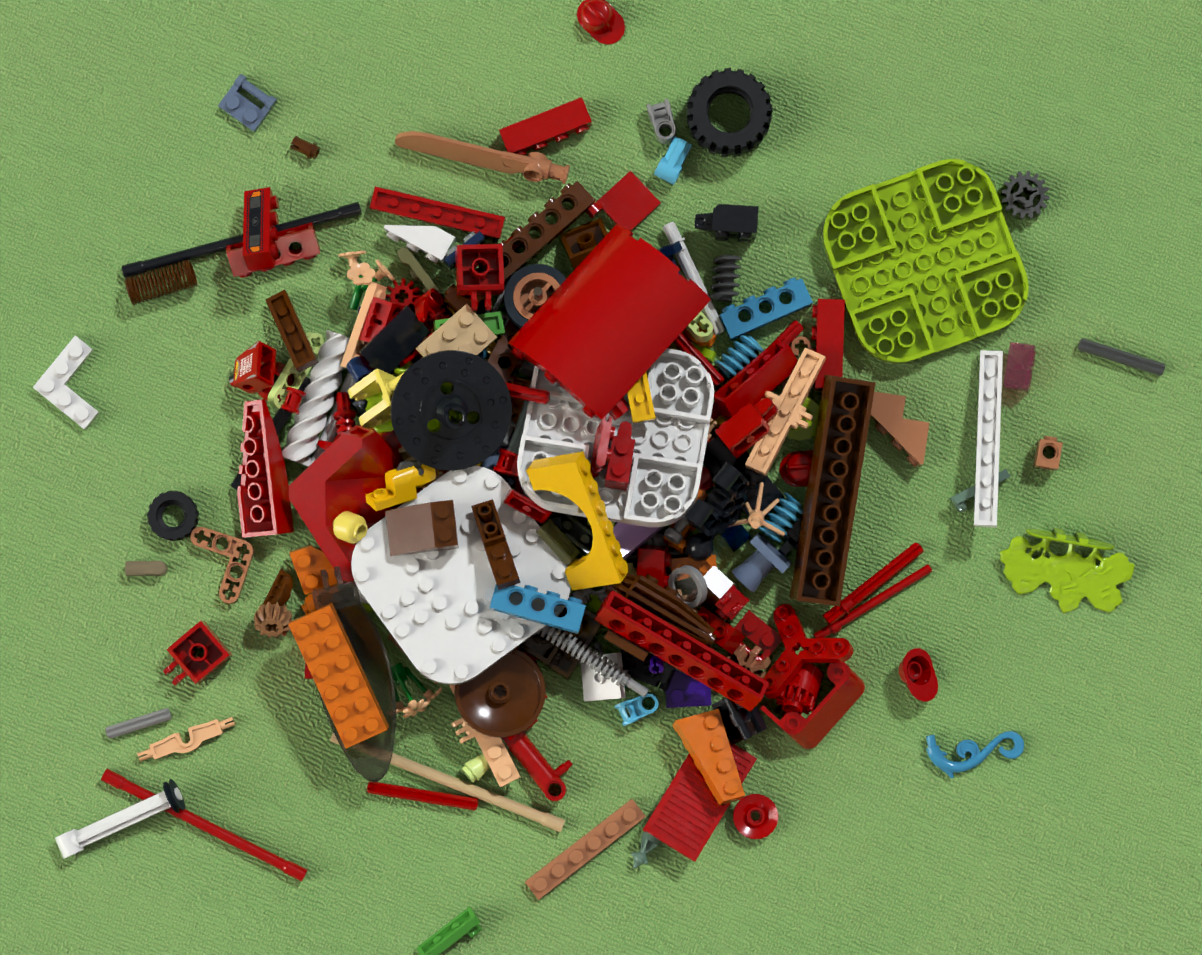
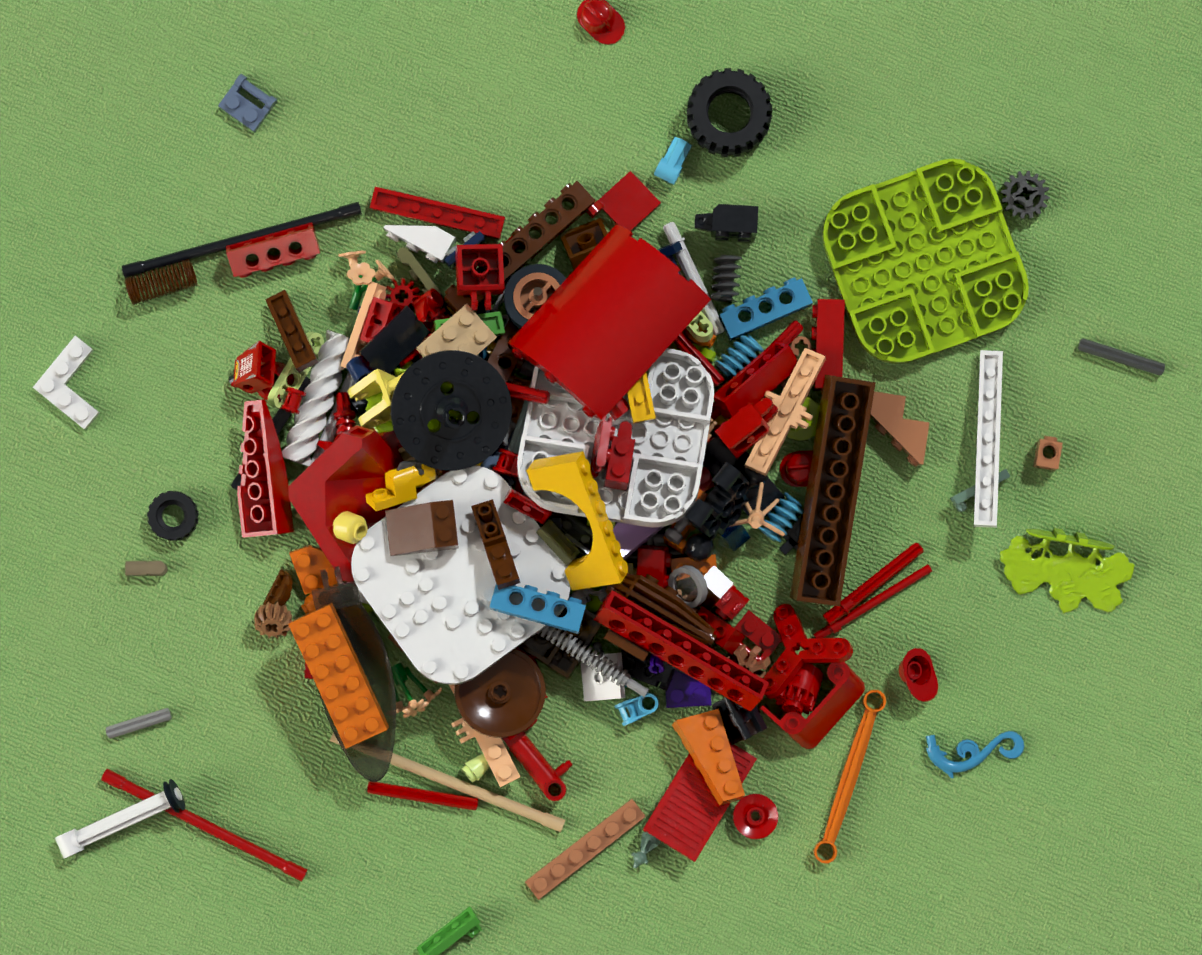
(175, 743): light nougat piece -> none
(184, 654): red hinge -> none
(232, 552): nougat beam -> none
(260, 229): red brick -> none
(305, 147): reddish brown pin -> none
(534, 166): nougat piece -> none
(546, 127): red brick -> none
(661, 117): light grey piece -> none
(760, 563): sand blue plant -> none
(849, 776): none -> orange piece
(1019, 366): clear pink hinge -> none

